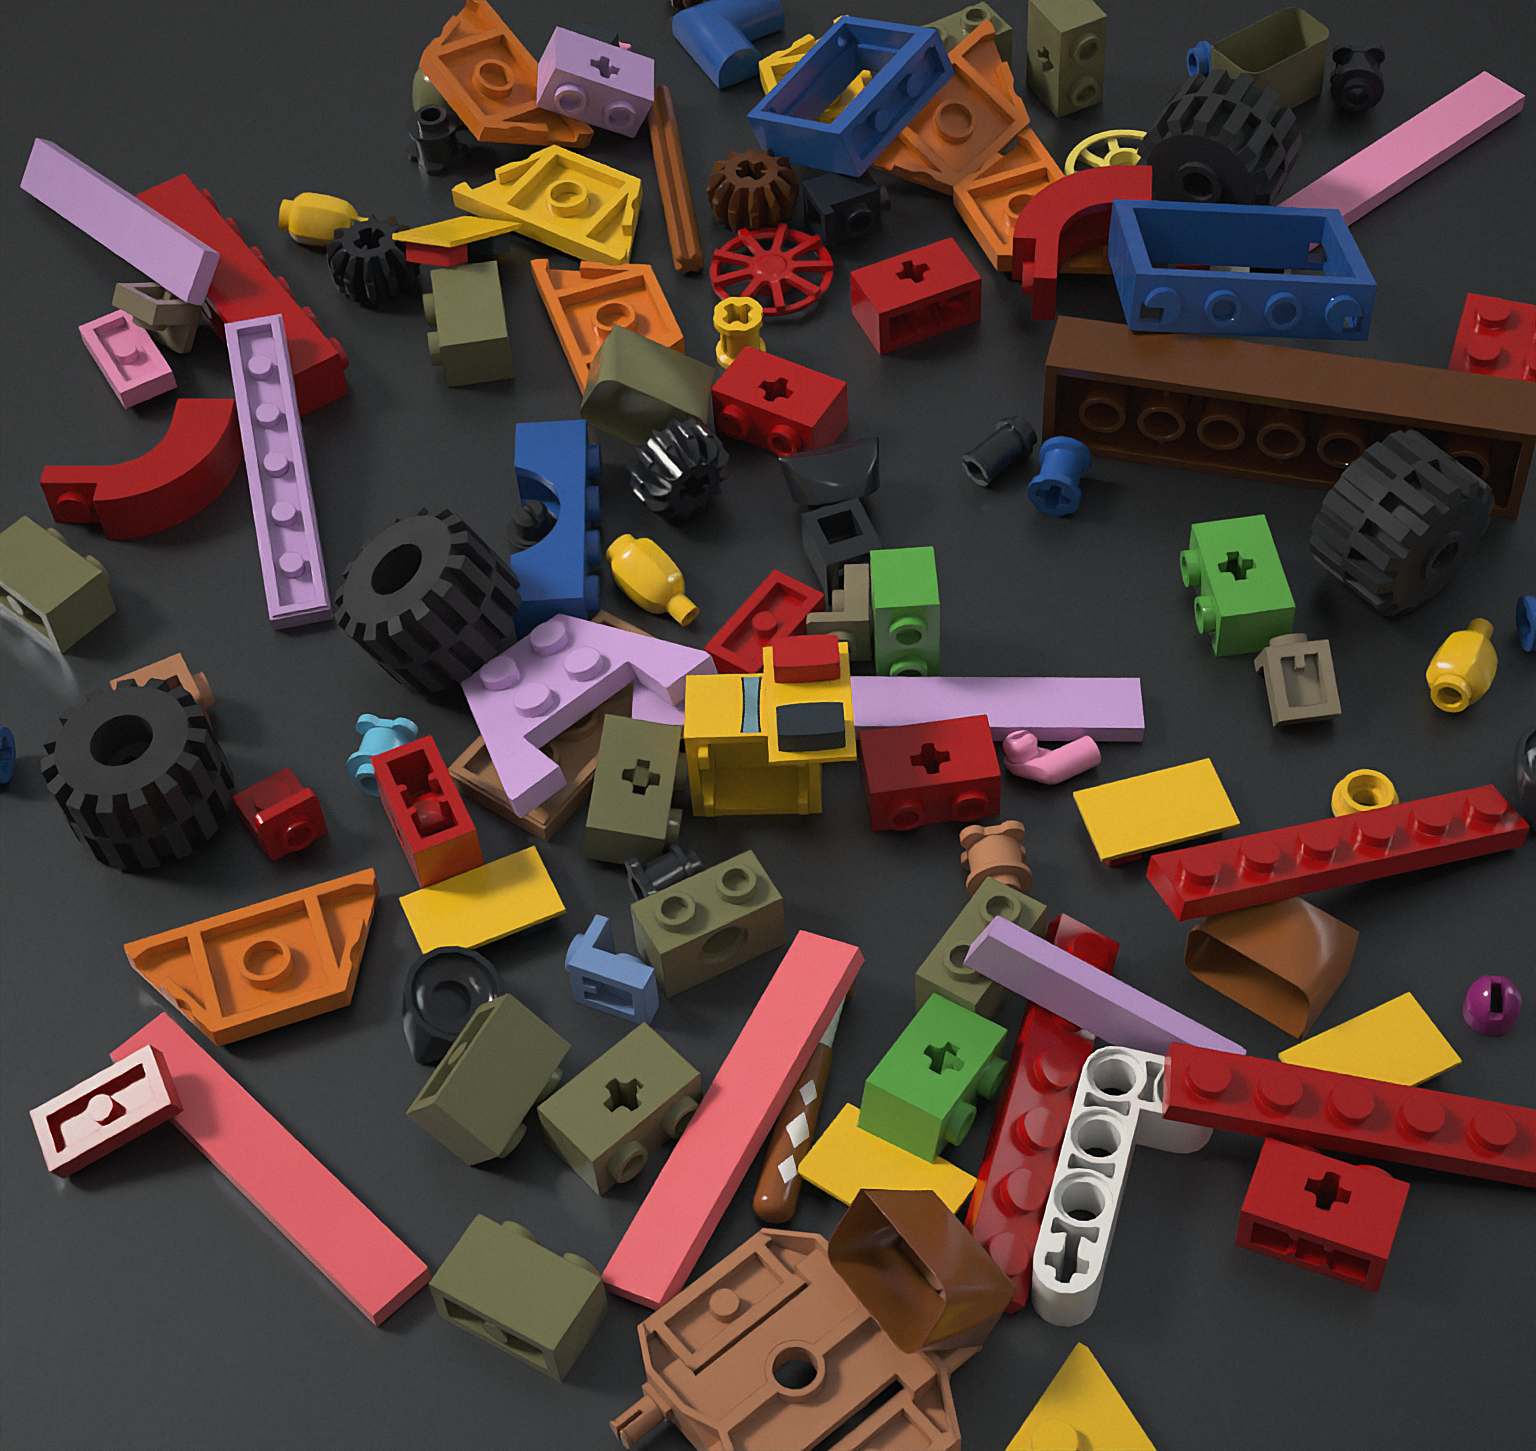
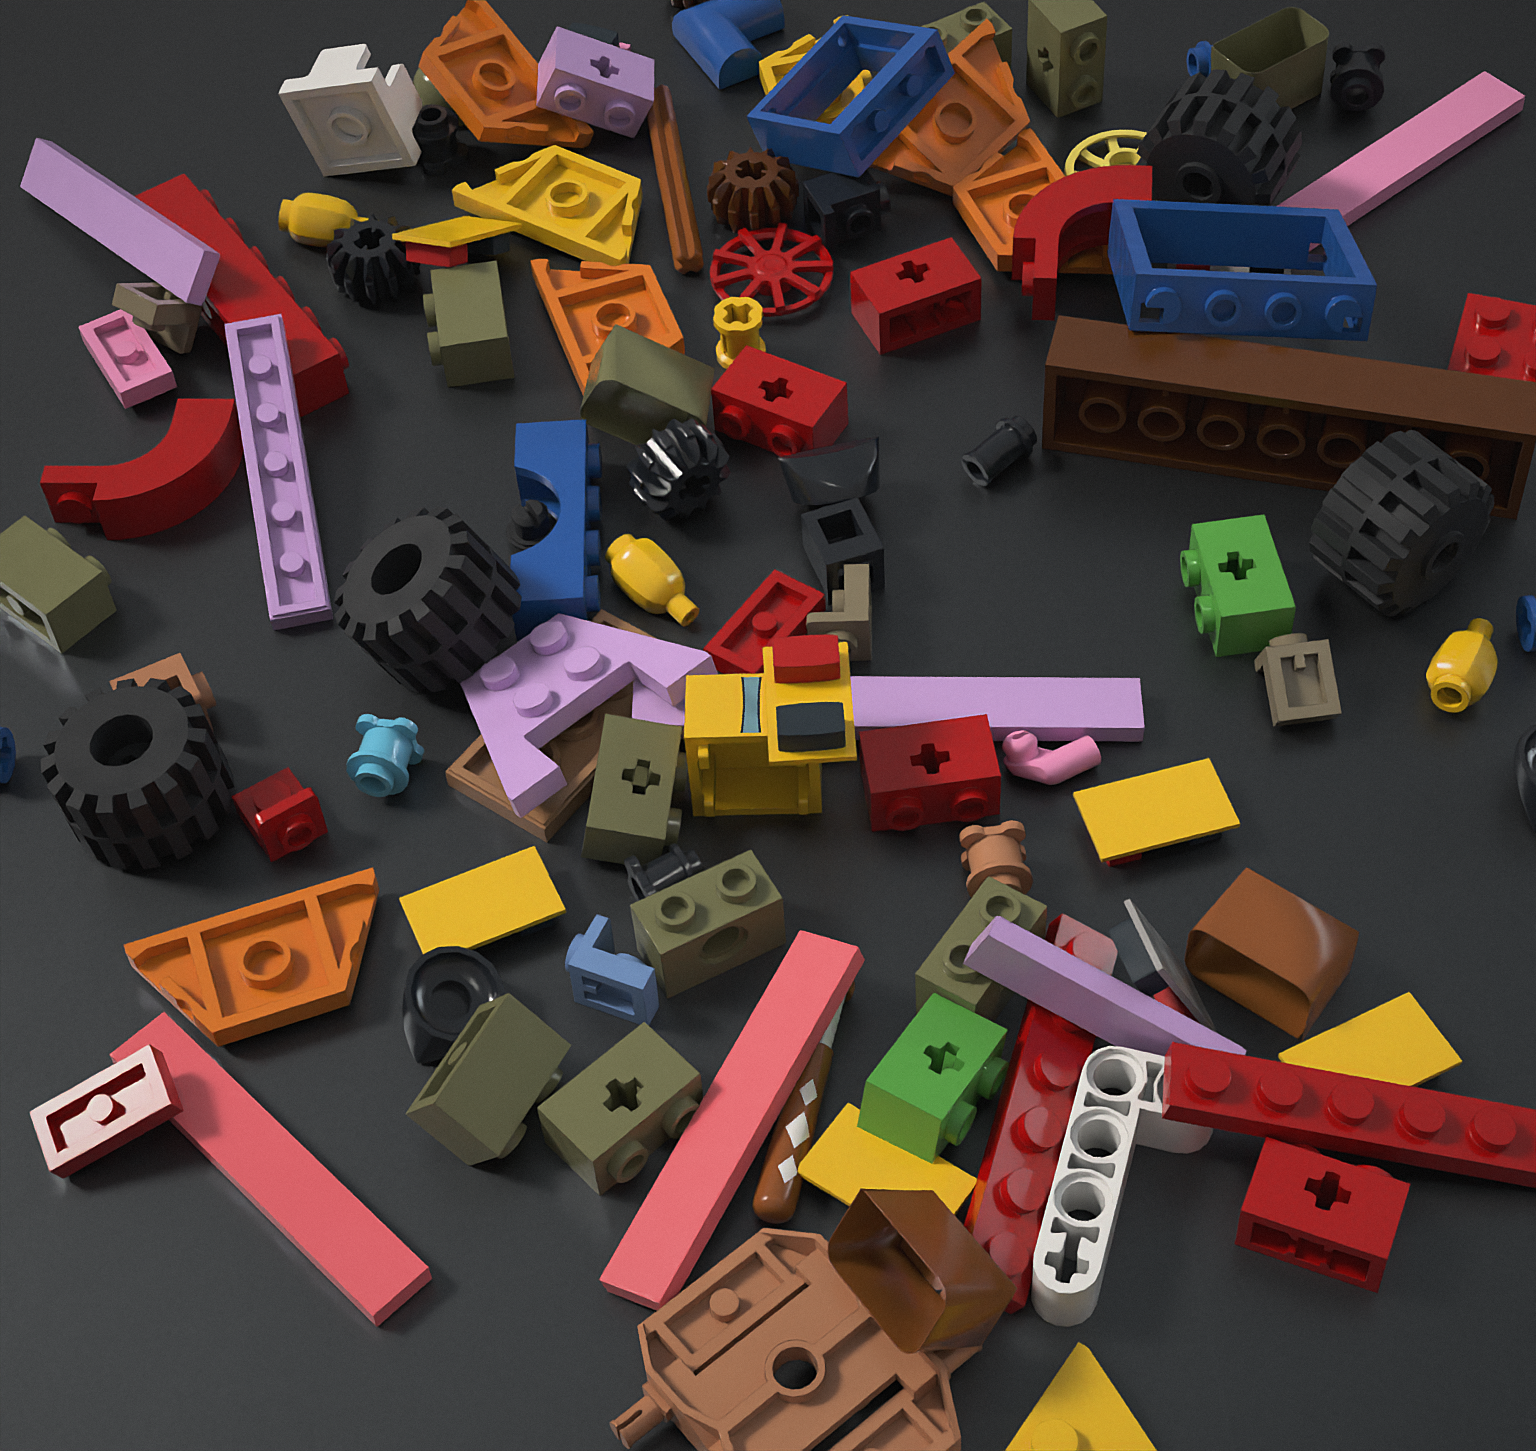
(353, 114): none -> white panel
(426, 812): red brick -> none
(520, 1295): olive brick -> none
(905, 612): bright green brick -> none
(1062, 467): blue bush -> none
(1156, 967): none -> piece
(1335, 852): red plate -> none
(1362, 787): yellow plate -> none
(1478, 1000): magenta hinge -> none

